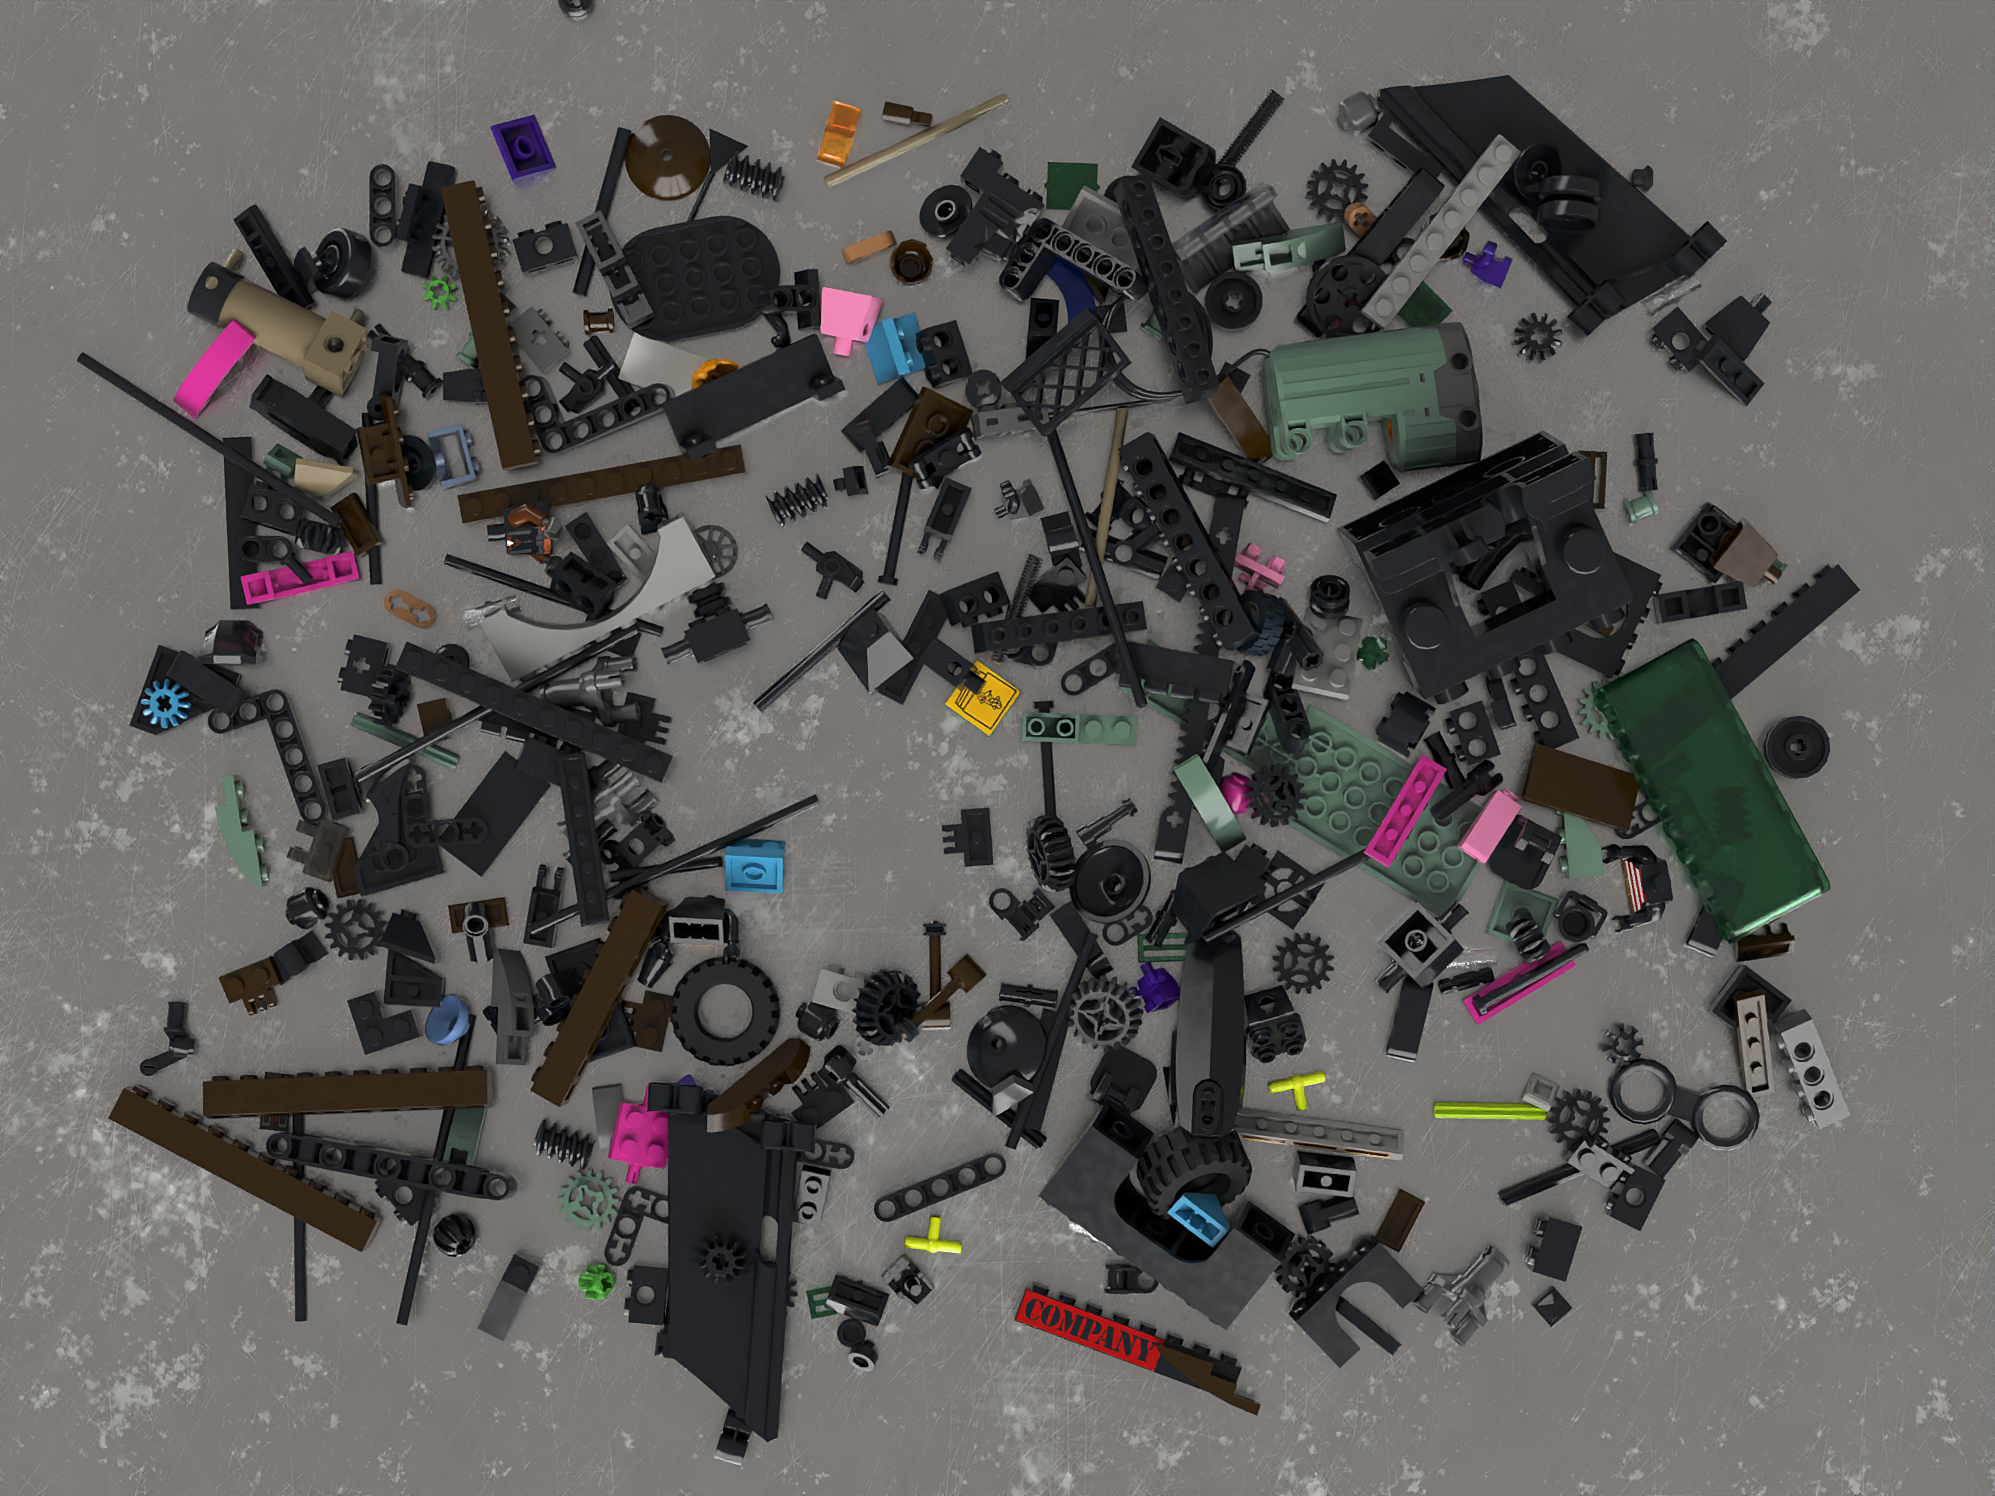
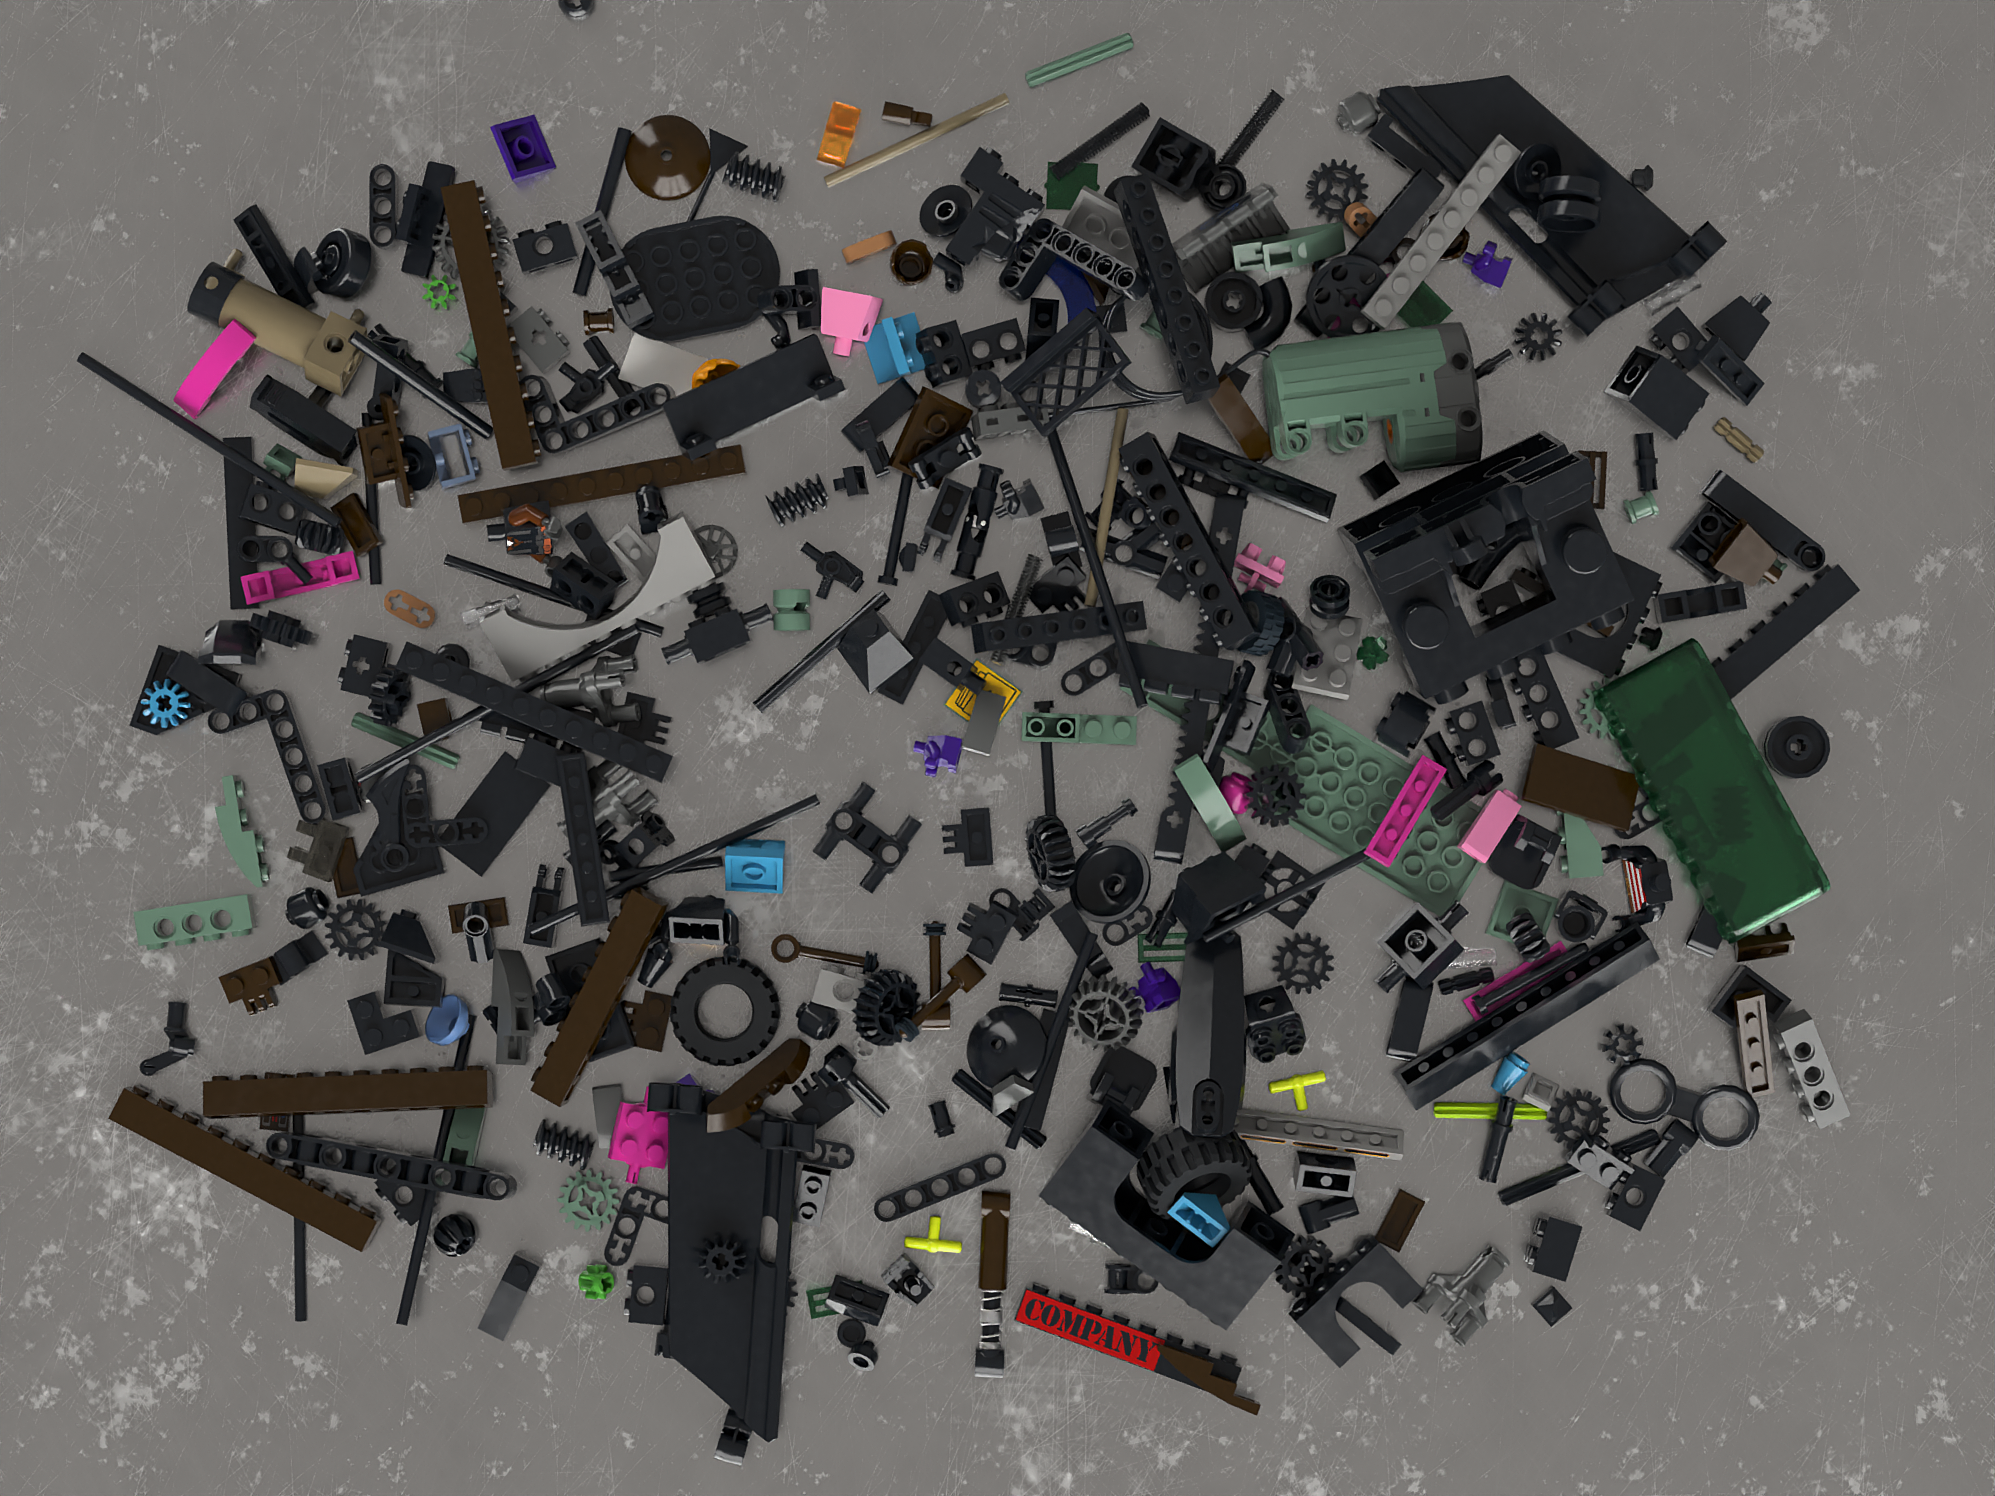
(149, 921): none -> sand green brick
(280, 628): none -> black gear
(420, 384): none -> black piece
(791, 609): none -> sand green wheel
(867, 837): none -> black piece
(868, 963): none -> dark brown piece
(908, 557): none -> black tile
(939, 752): none -> dark purple piece
(941, 1119): none -> black pin
(952, 271): none -> black arm
(978, 516): none -> black piece
(983, 722): none -> dark grey slope
(987, 929): none -> black hinge
(991, 337): none -> black brick
(992, 1280): none -> piece
(1079, 59): none -> sand green axle
(1100, 139): none -> black axle
(1261, 1184): none -> black pin
(1275, 315): none -> black cylinder
(1490, 365): none -> black piece
(1501, 1127): none -> black pin
(1510, 1072): none -> dark azure cone
(1526, 1016): none -> black brick
(1652, 637): none -> black piece
(1657, 392): none -> black slope
(1739, 439): none -> dark tan axle
(1772, 526): none -> black piece

